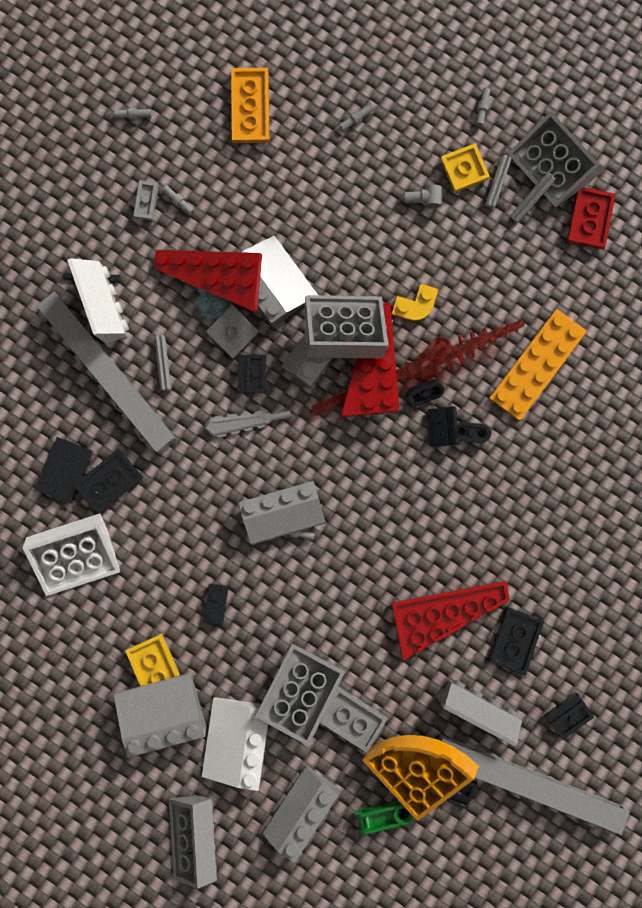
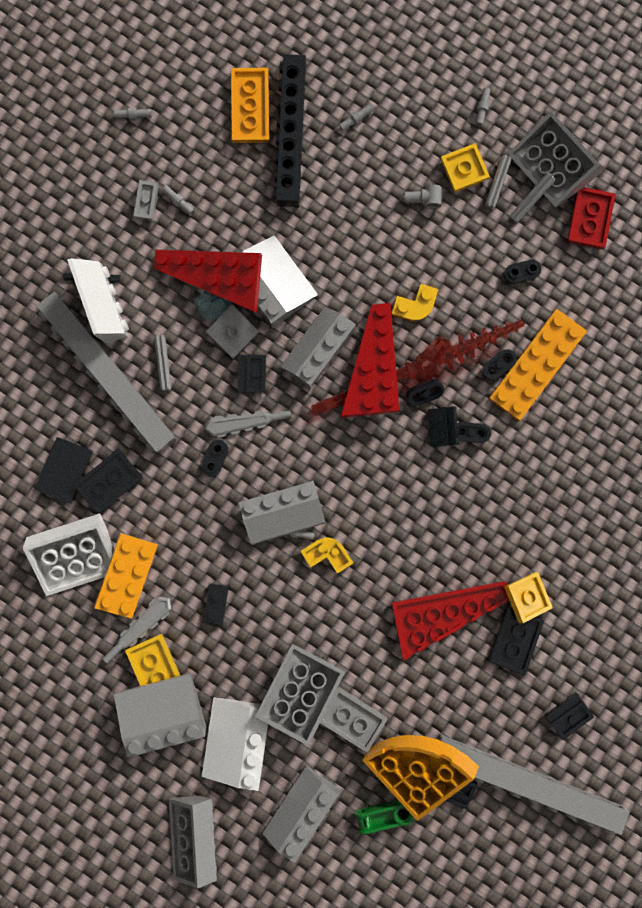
(125, 575): none -> light orange plate
(148, 619): none -> light grey sword
(216, 458): none -> black plate
(291, 66): none -> black brick
(329, 549): none -> yellow plate
(345, 327): light grey slope -> none
(481, 712): light grey slope -> none
(499, 365): none -> black plate
(523, 272): none -> black plate
(528, 597): none -> yellow plate

